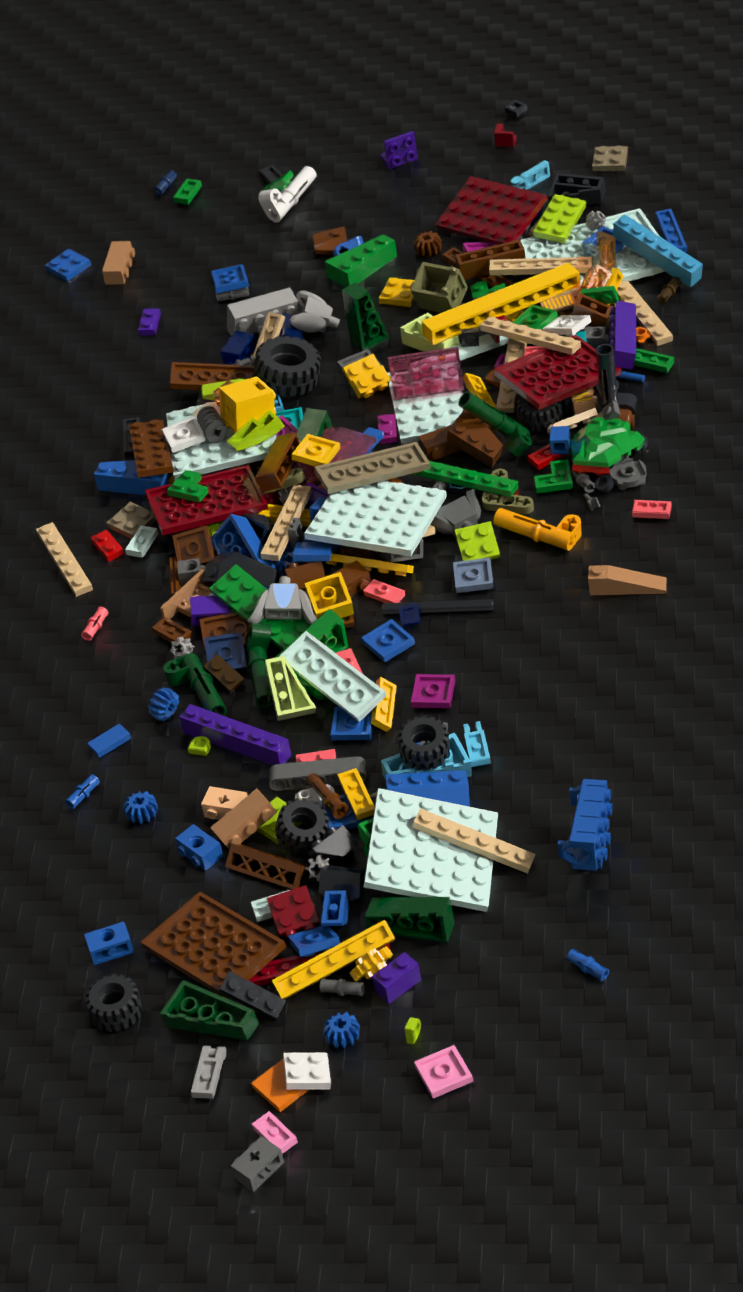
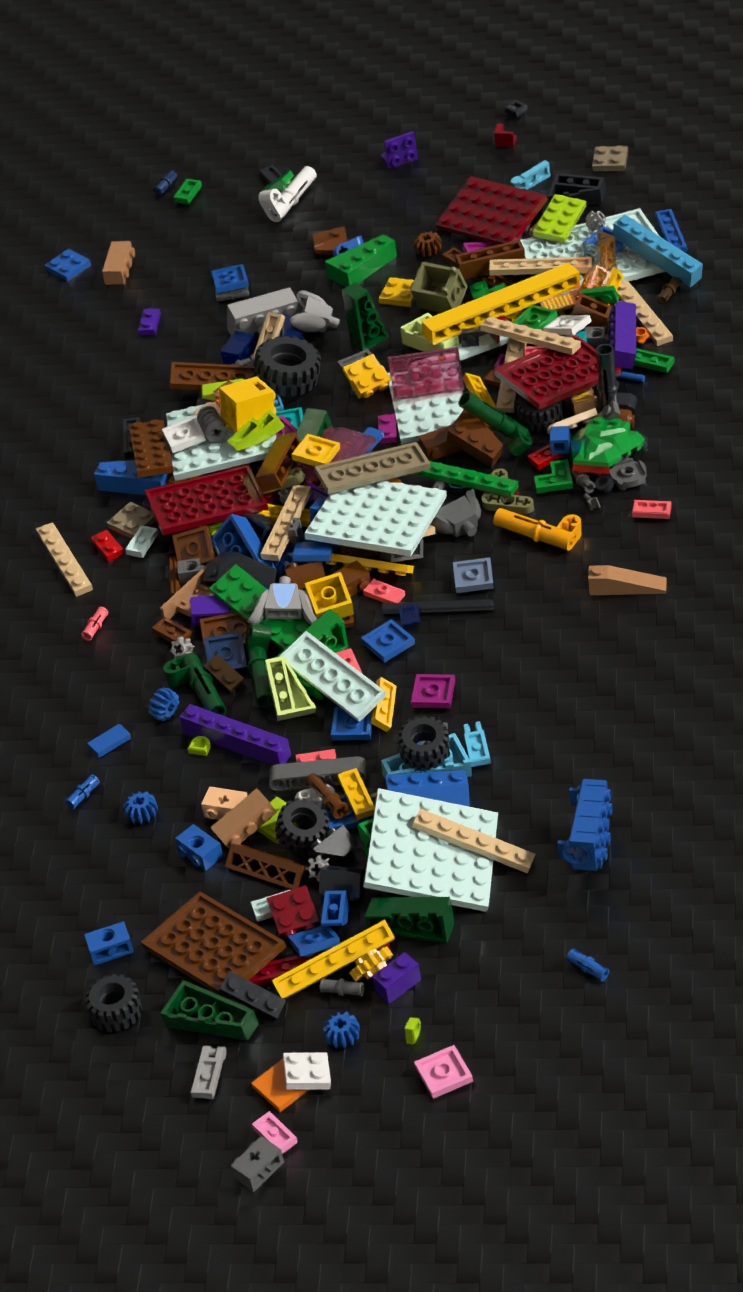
(187, 487): green plate -> none
(477, 542): lime plate -> none

